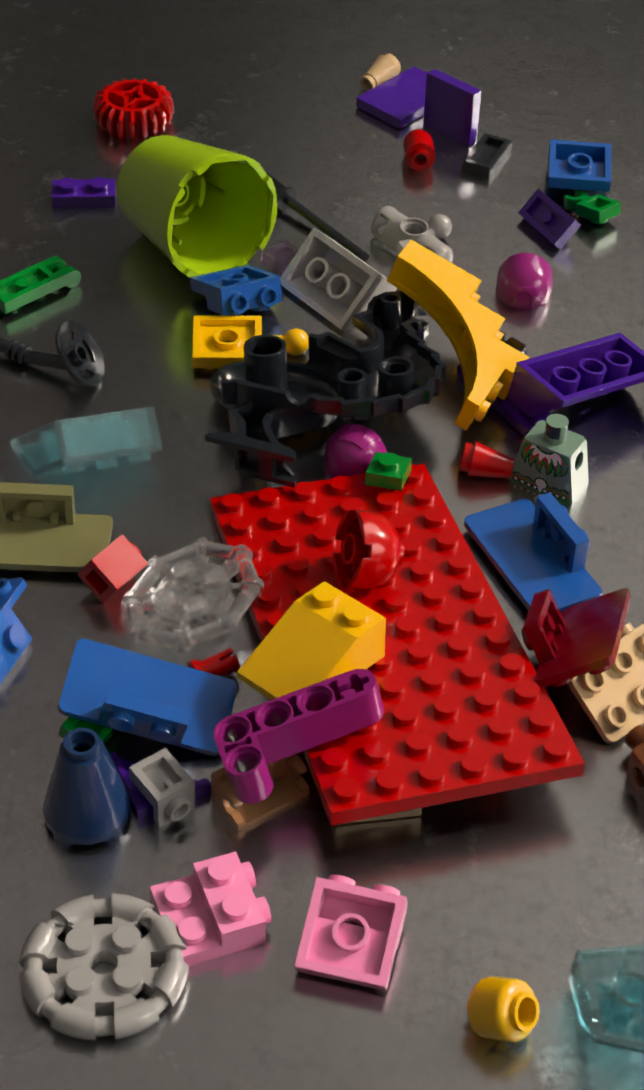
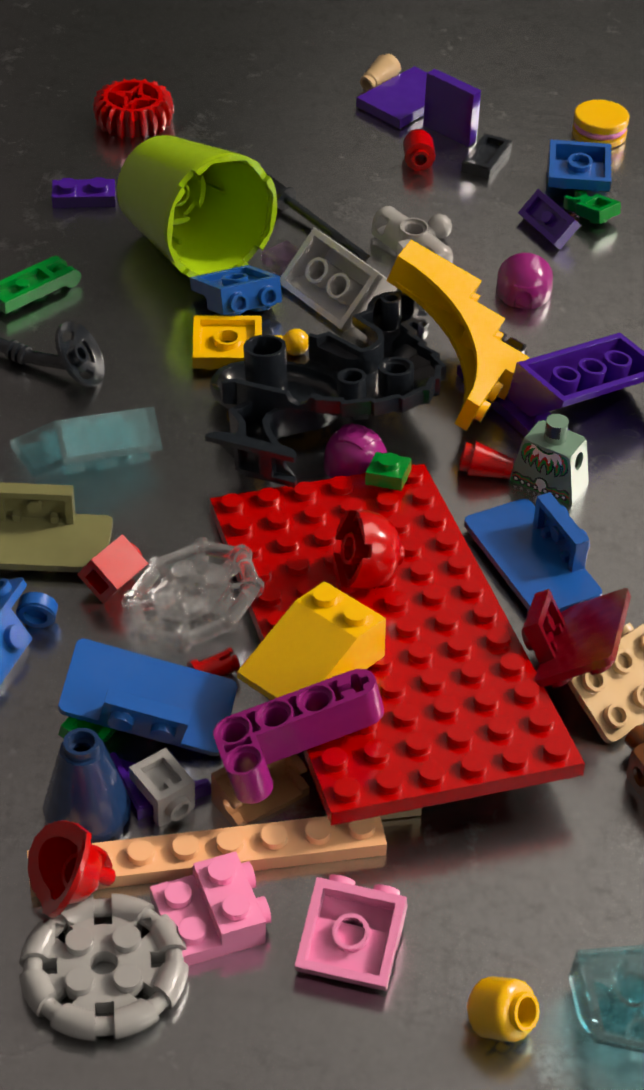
(37, 609): none -> blue tile
(66, 866): none -> red helmet
(263, 845): none -> light nougat plate
(600, 122): none -> yellow head

